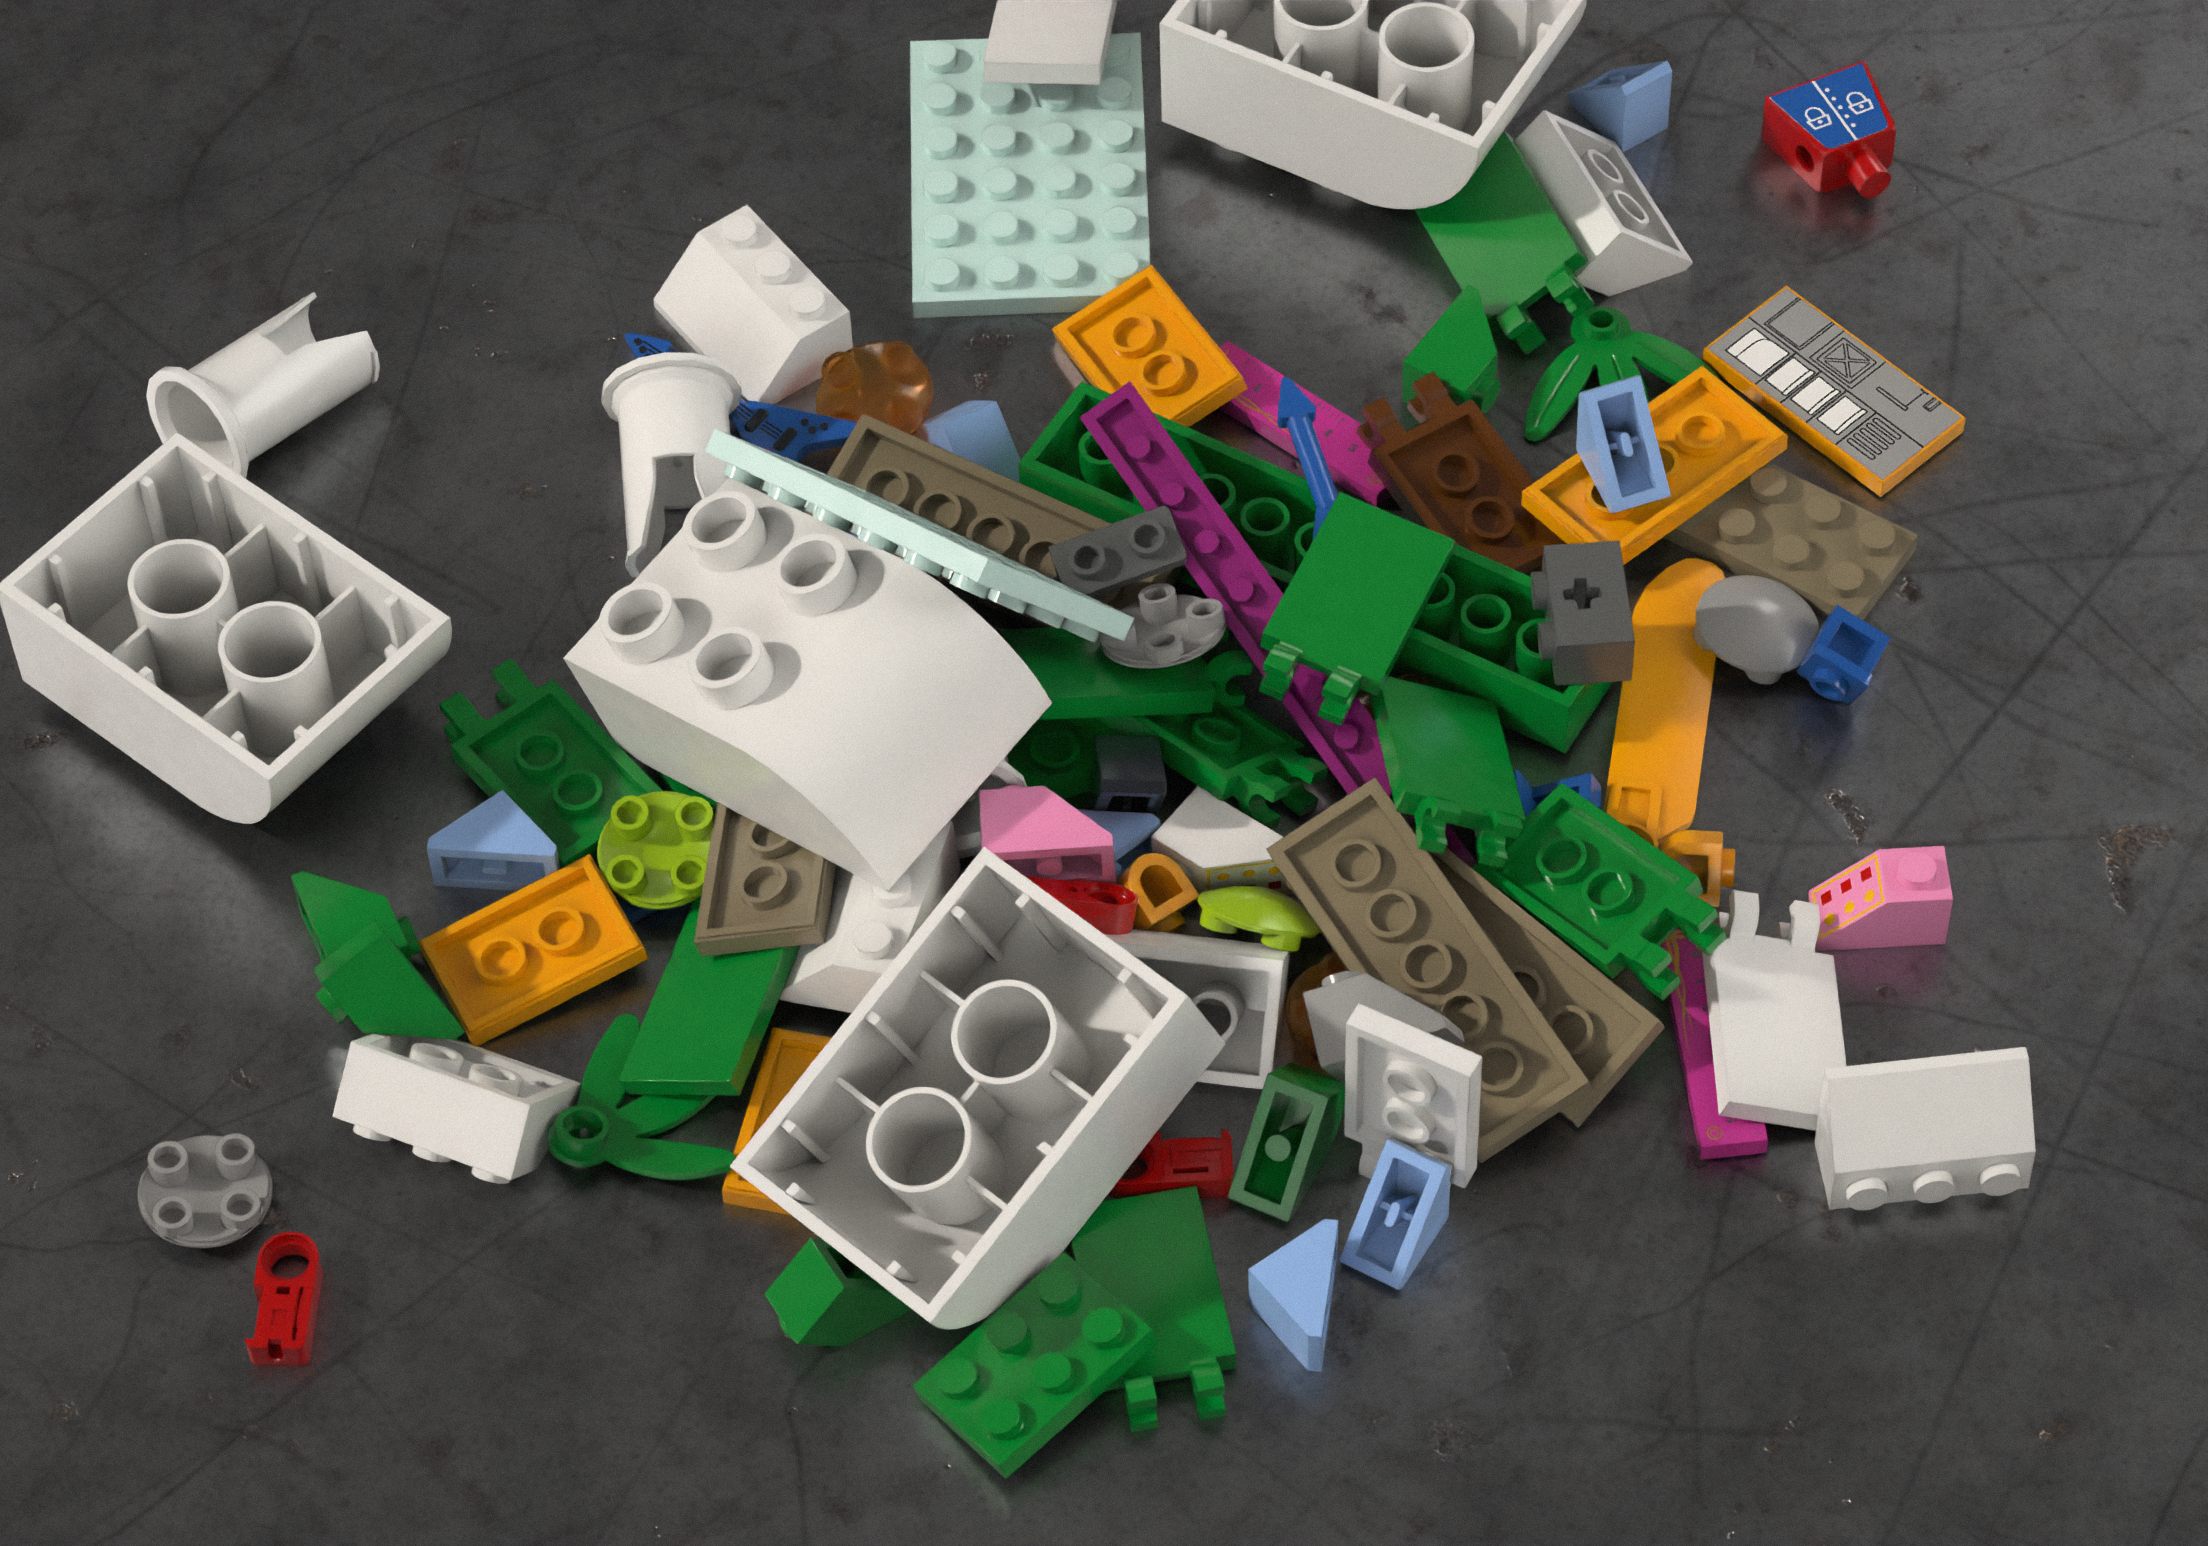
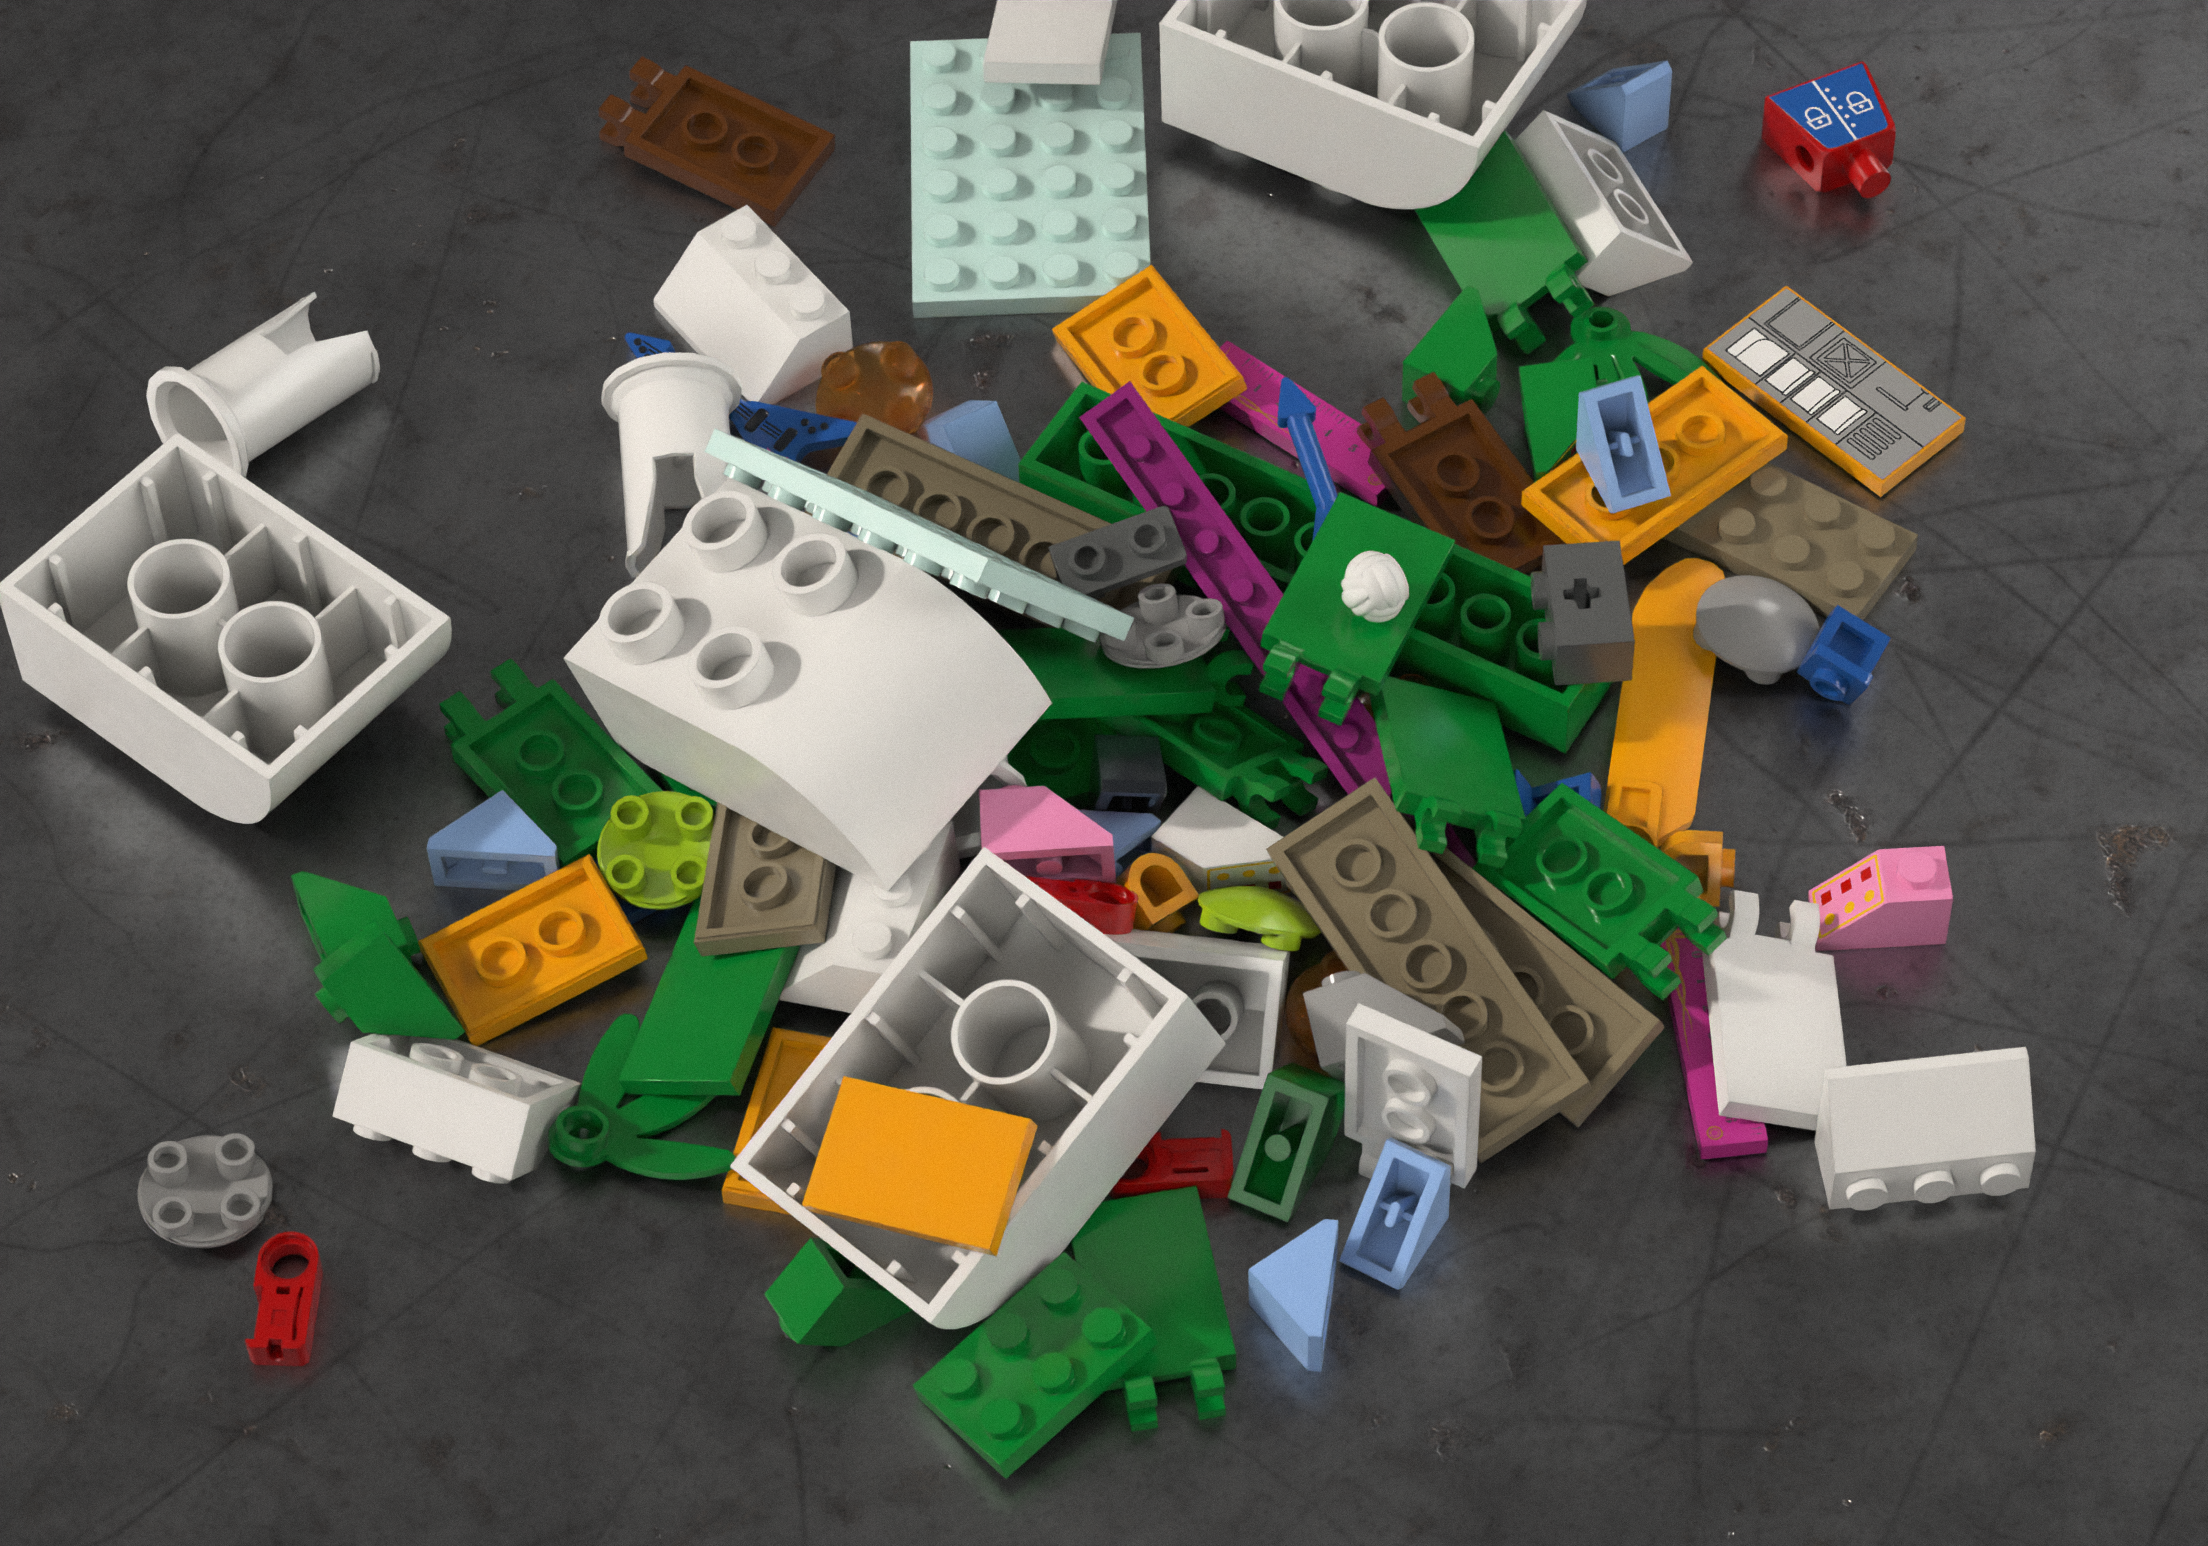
(716, 139): none -> reddish brown tile
(920, 1165): none -> light orange tile
(1374, 586): none -> white piece
(1551, 409): none -> green slope

